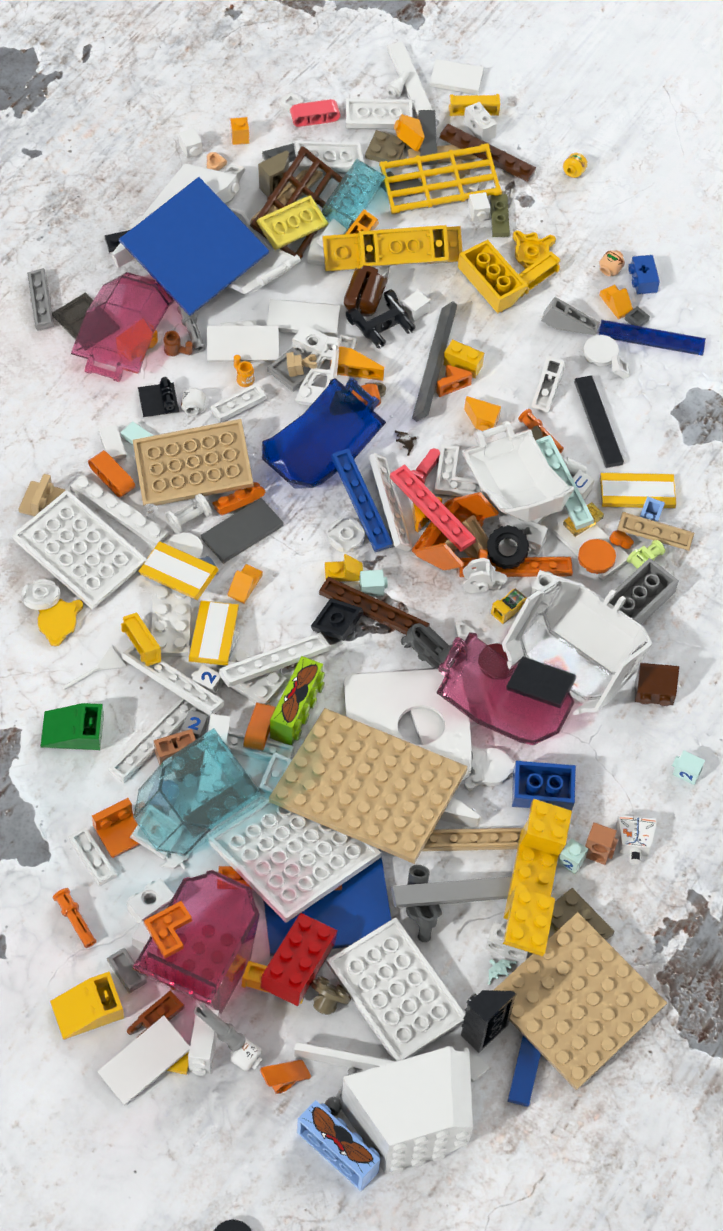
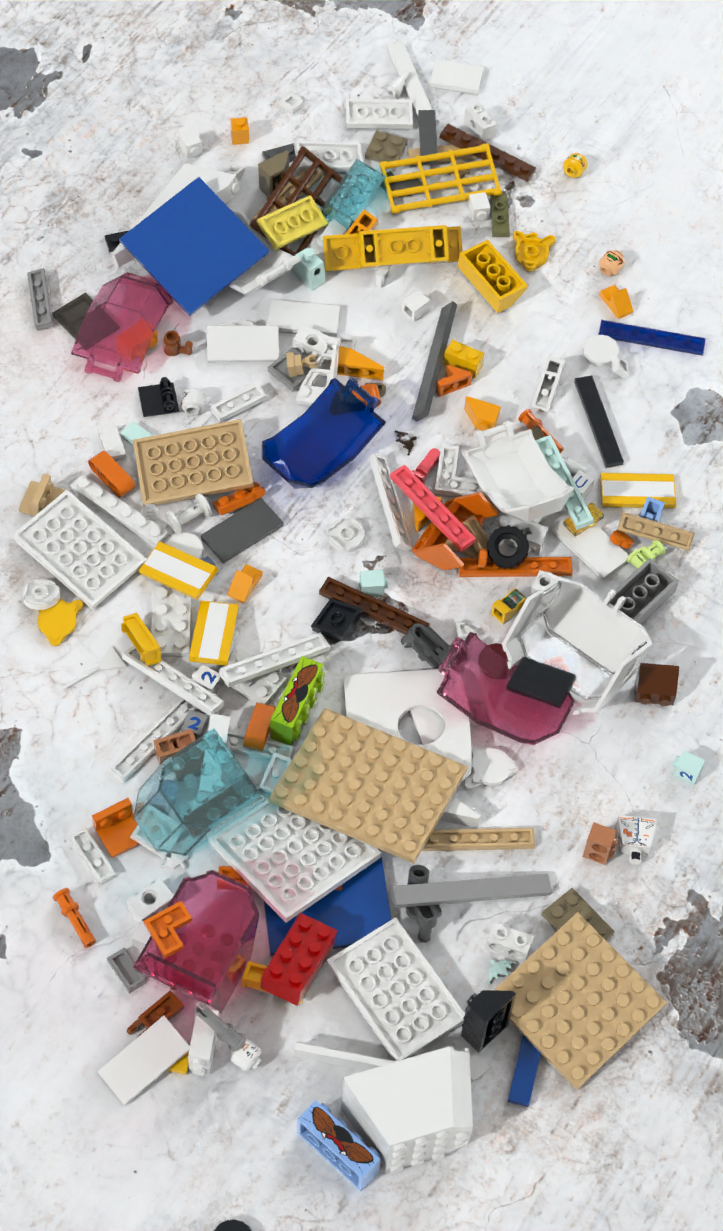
(73, 727): green slope -> none
(87, 1006): yellow slope -> none
(194, 334): light grey pin -> none
(215, 161): light nougat tile -> none
(245, 372): light orange piece -> none
(285, 1075): orange piece -> none
(310, 269): none -> light aqua torso
(315, 113): coral beam -> none
(328, 995): dark tan plate -> none
(334, 1102): dark grey hinge -> none
(344, 571): yellow slope -> none
(361, 500): blue plate -> none
(365, 290): reddish brown cylinder -> none
(373, 327): black connector -> none
(409, 131): light orange slope -> none
(459, 103): yellow container -> none
(482, 577): white hinge -> none
(529, 896): yellow bracket -> none
(540, 270): yellow container -> none
(544, 783): blue brick -> none
(567, 318): light grey slope -> none
(573, 856): light aqua brick -> none
(596, 556): orange tile -> none
(637, 317): dark grey tile -> none
(644, 274): blue brick -> none

